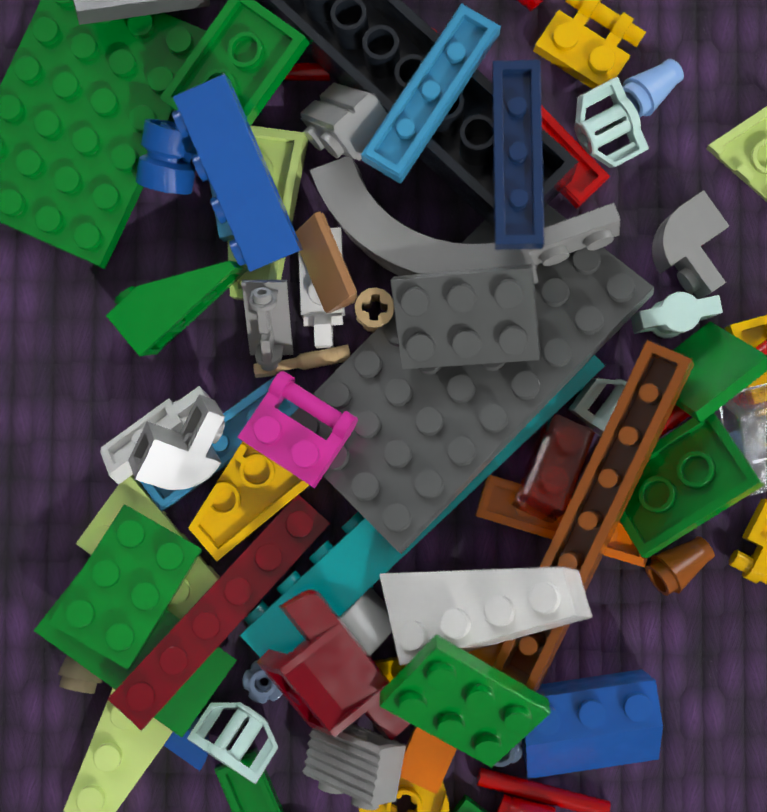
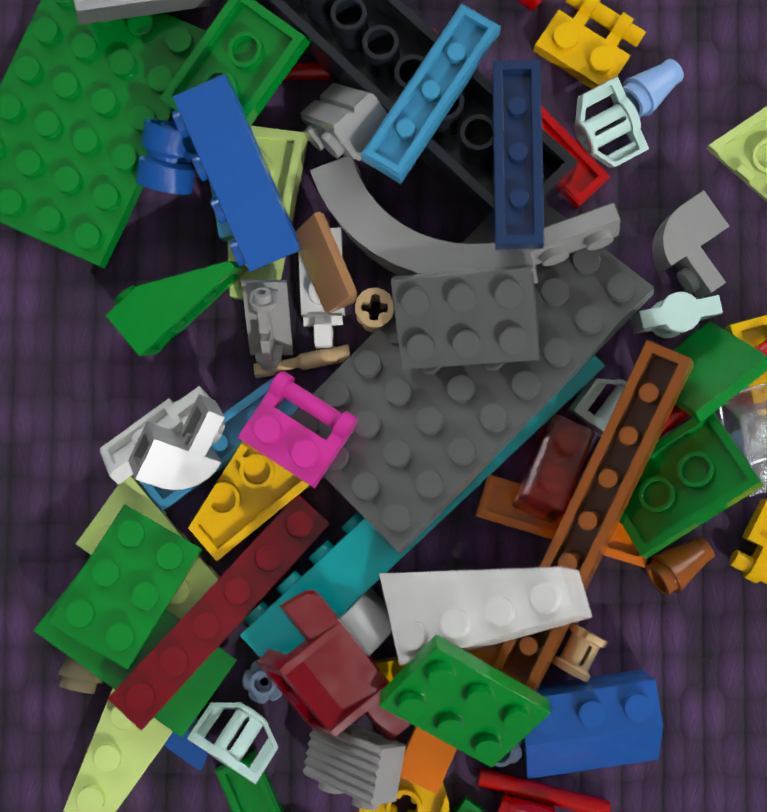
(579, 652): none -> tan bush

